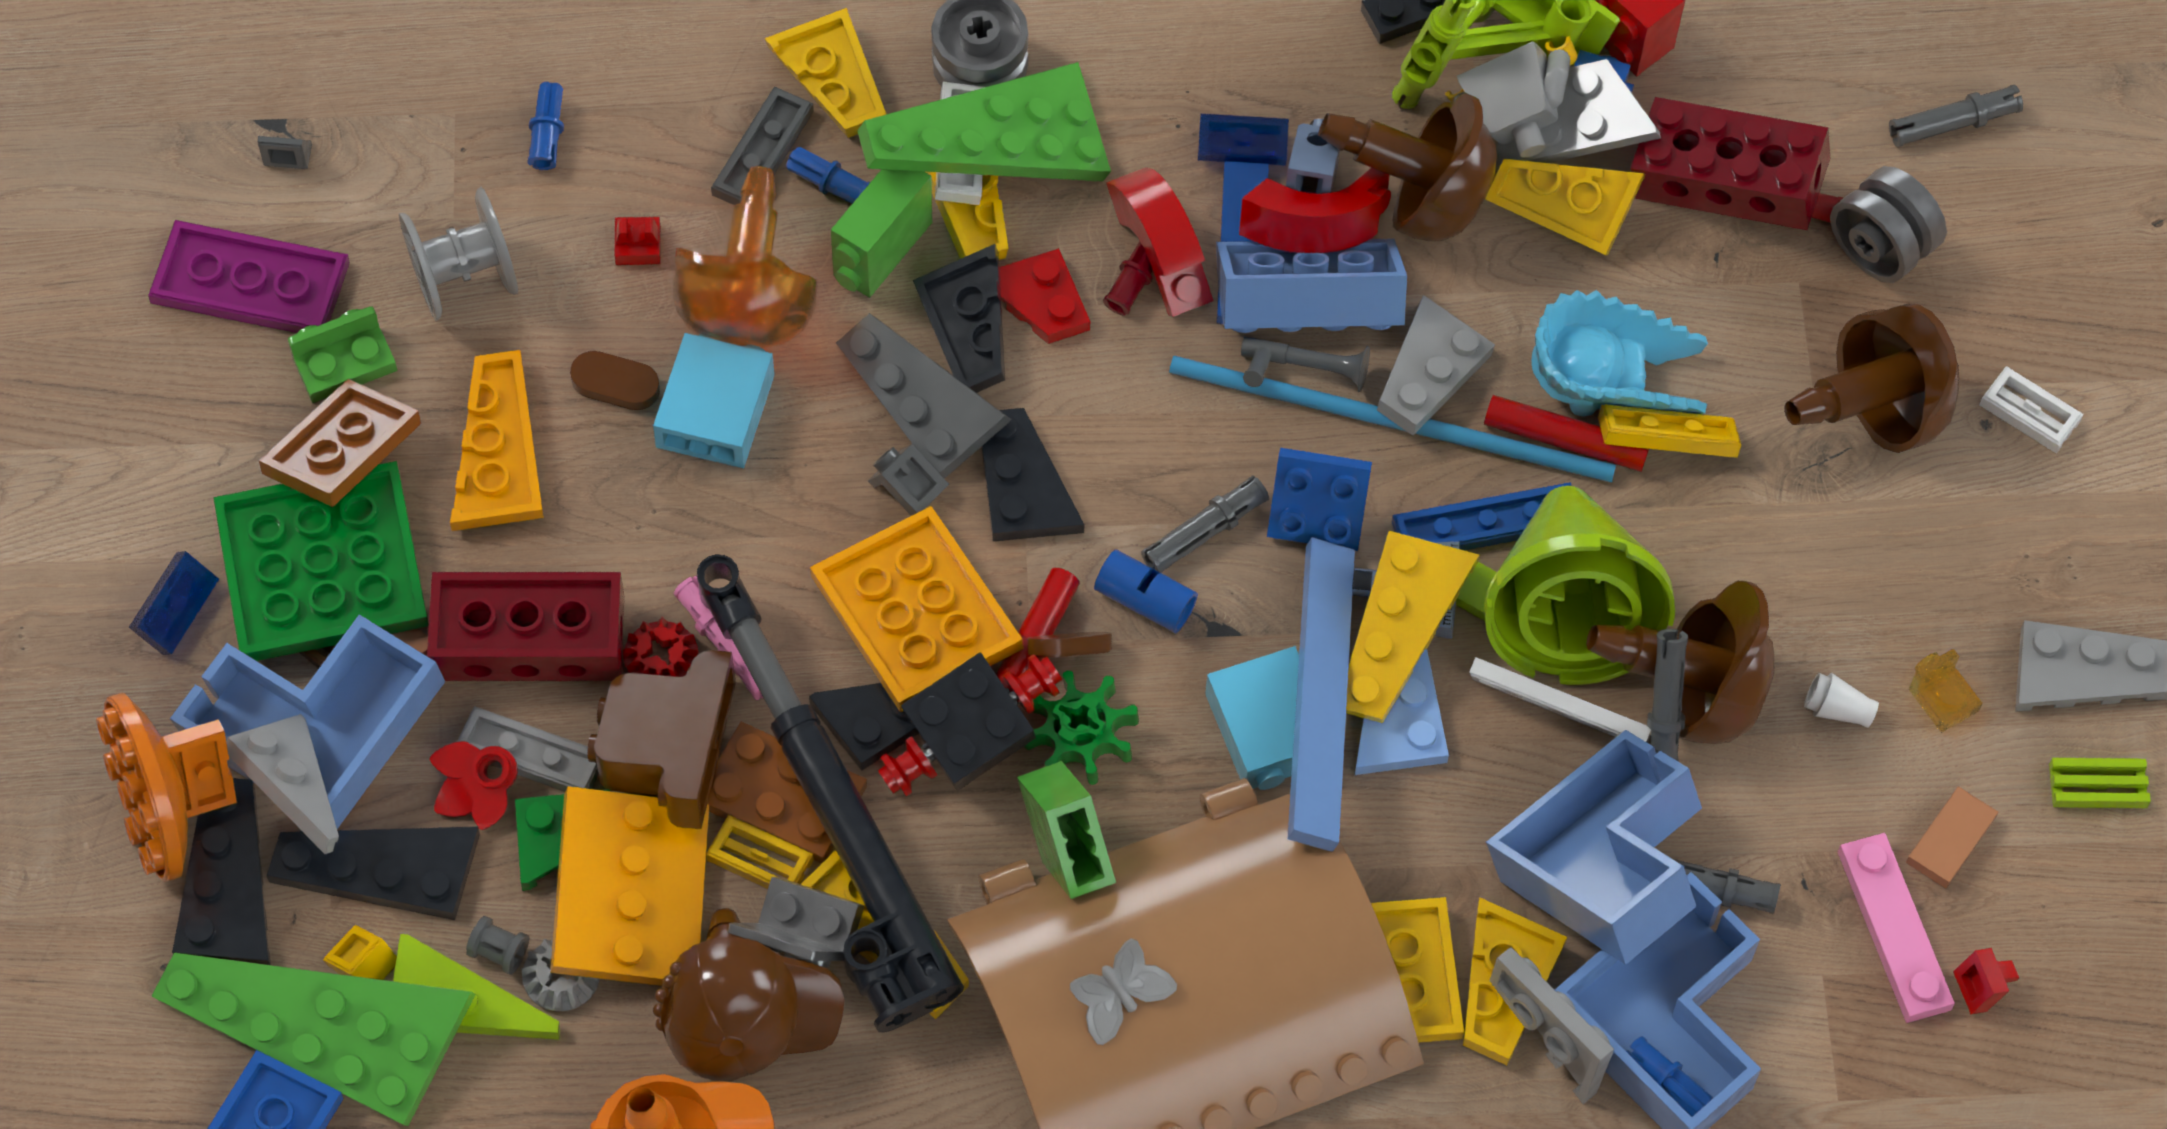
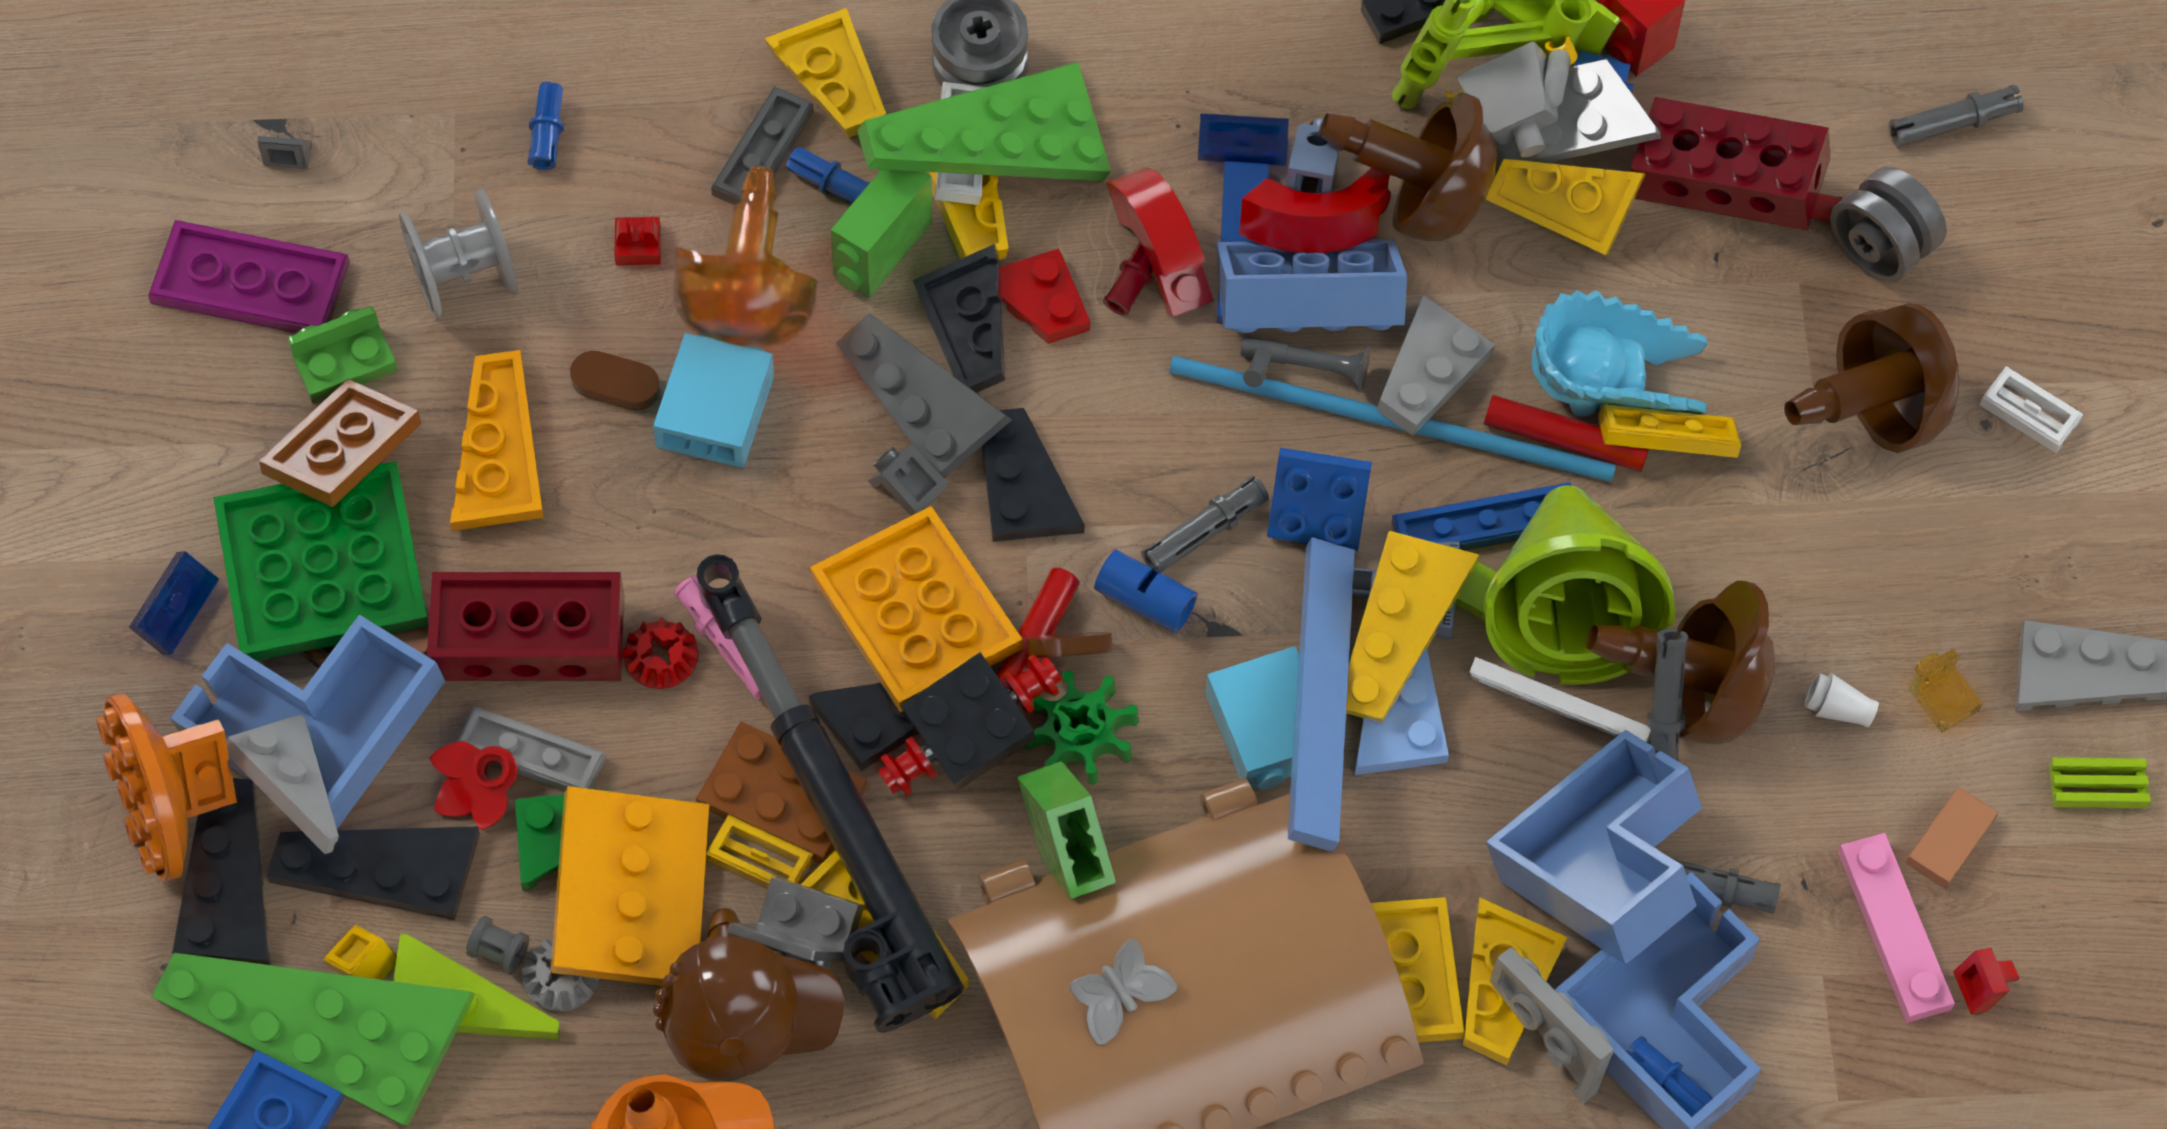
(666, 735): reddish brown brick -> none

